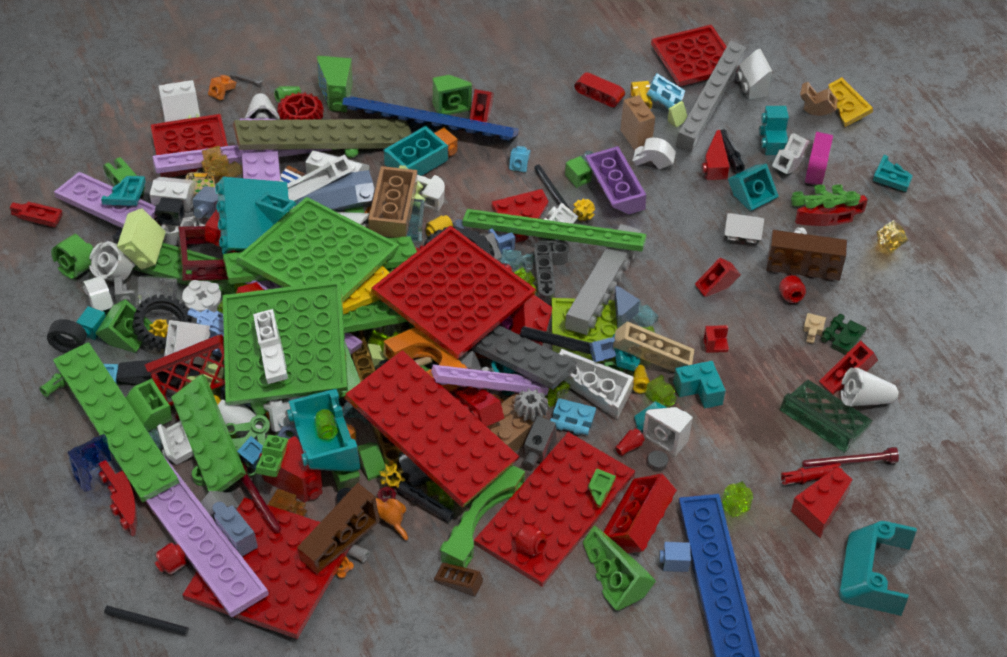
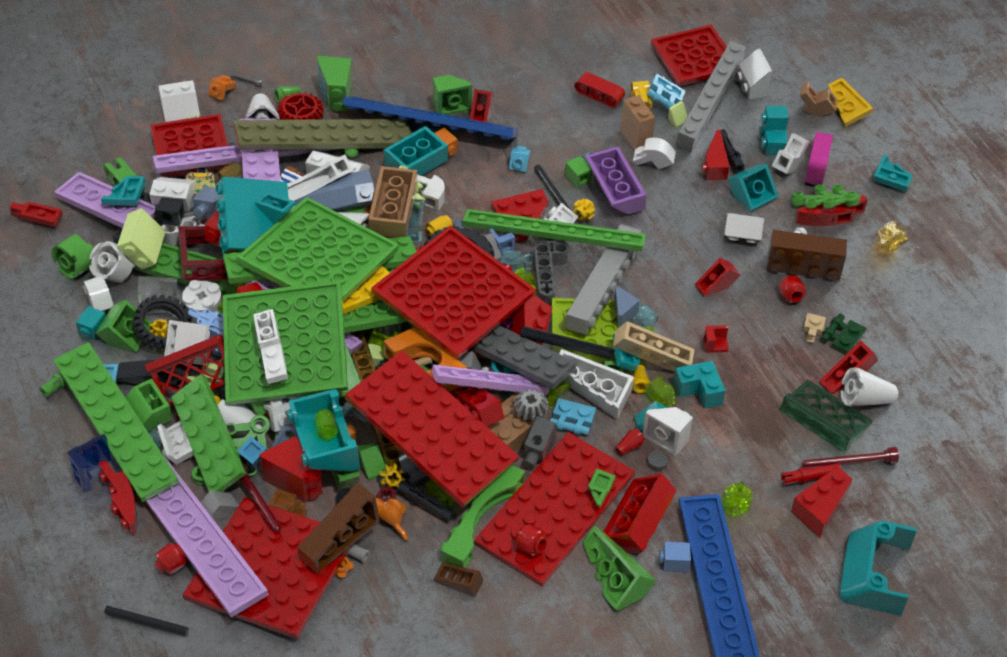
(68, 328): black tyre -> none
(122, 292): light grey bracket -> none
(215, 161): clear yellow brick -> none
(235, 528): sand blue brick -> none
(272, 455): bright green slope -> none
(602, 349): medium blue panel -> none

